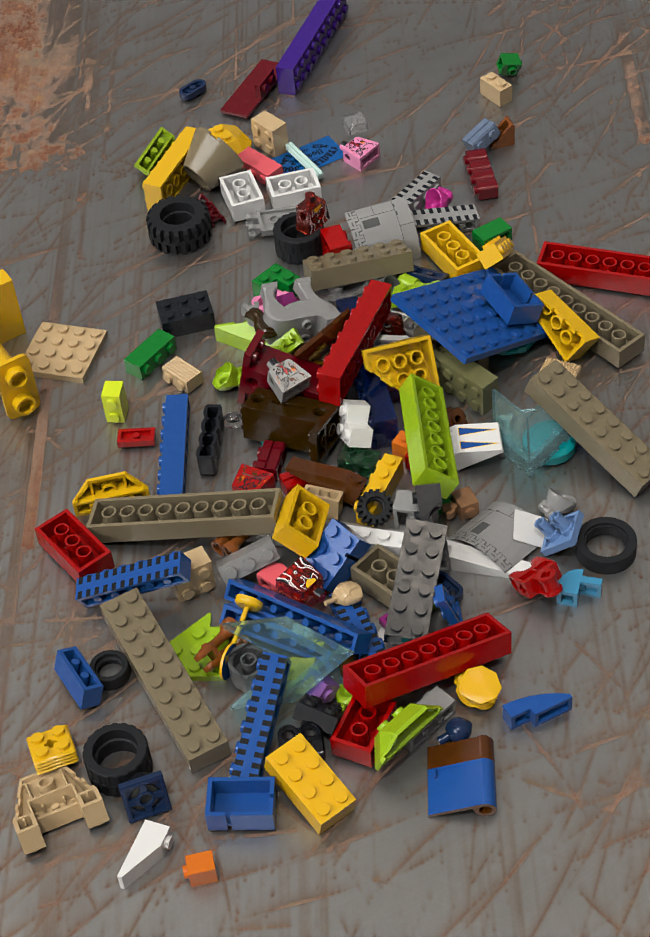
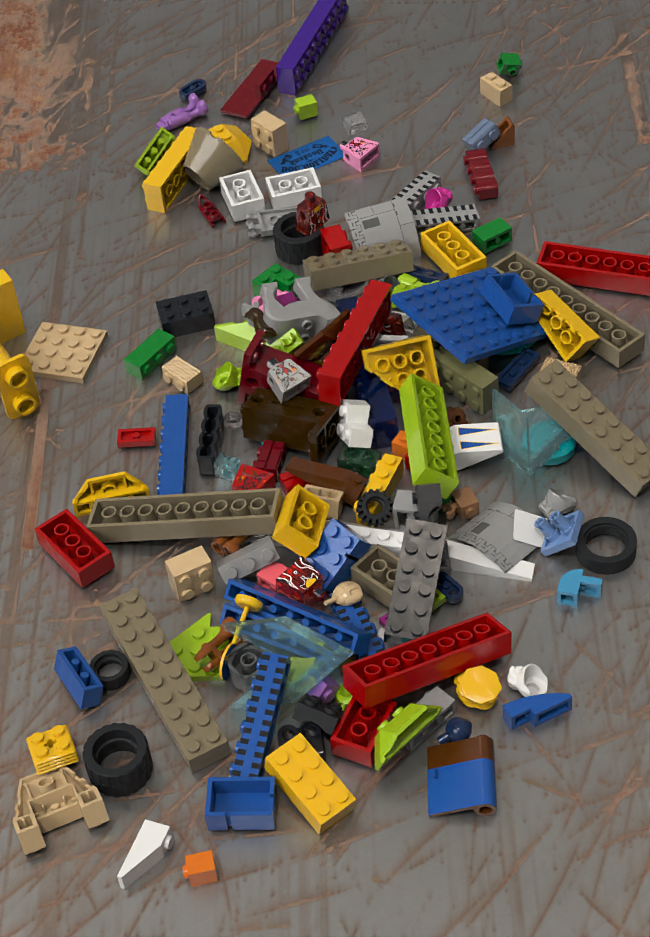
(114, 401): neon yellow piece -> none
(144, 574): blue brick -> none
(144, 796): dark blue piece -> none
(179, 224): black tyre -> none
(183, 115): none -> medium lavender piece
(226, 467): none -> clear light blue brick
(259, 164): coral brick -> none
(303, 159): light aqua axle -> none
(305, 107): none -> lime brick
(448, 607): blue wing -> none
(495, 251): yellow brick -> none
(517, 369): none -> dark blue plate
(528, 680): none -> white hair
(538, 579): red piece -> none

